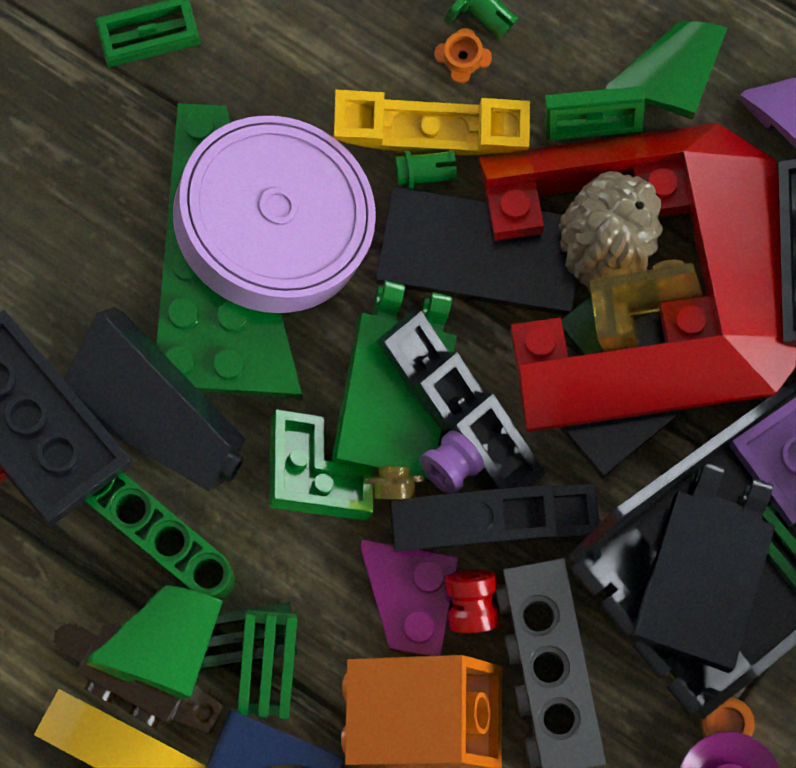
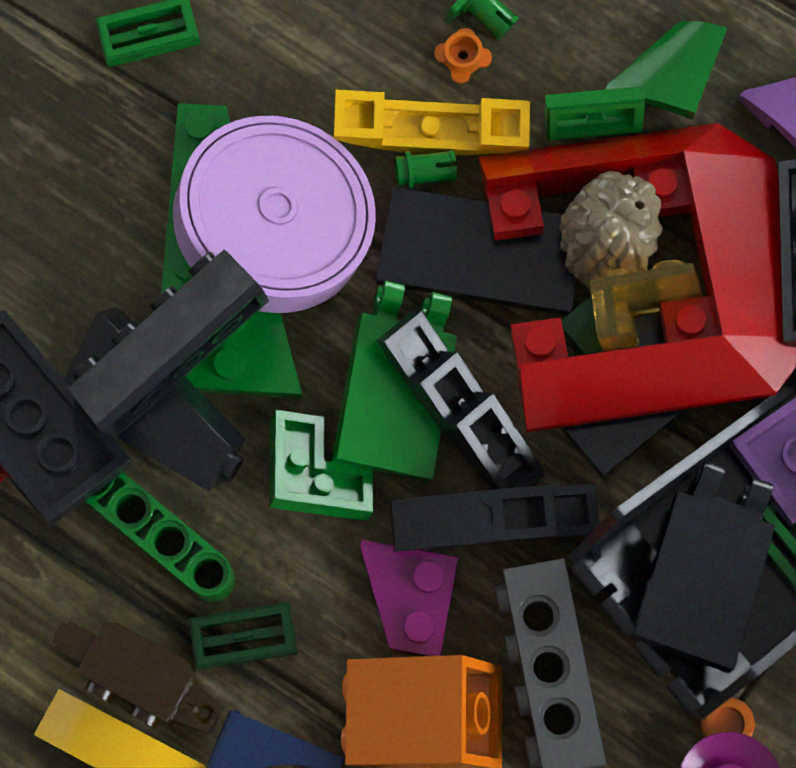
(162, 641): green slope -> none
(168, 343): none -> black slope
(264, 706): green tile -> none
(394, 482): clear yellow plate -> none
(452, 462): medium lavender wheel -> none
(472, 600): red wheel -> none

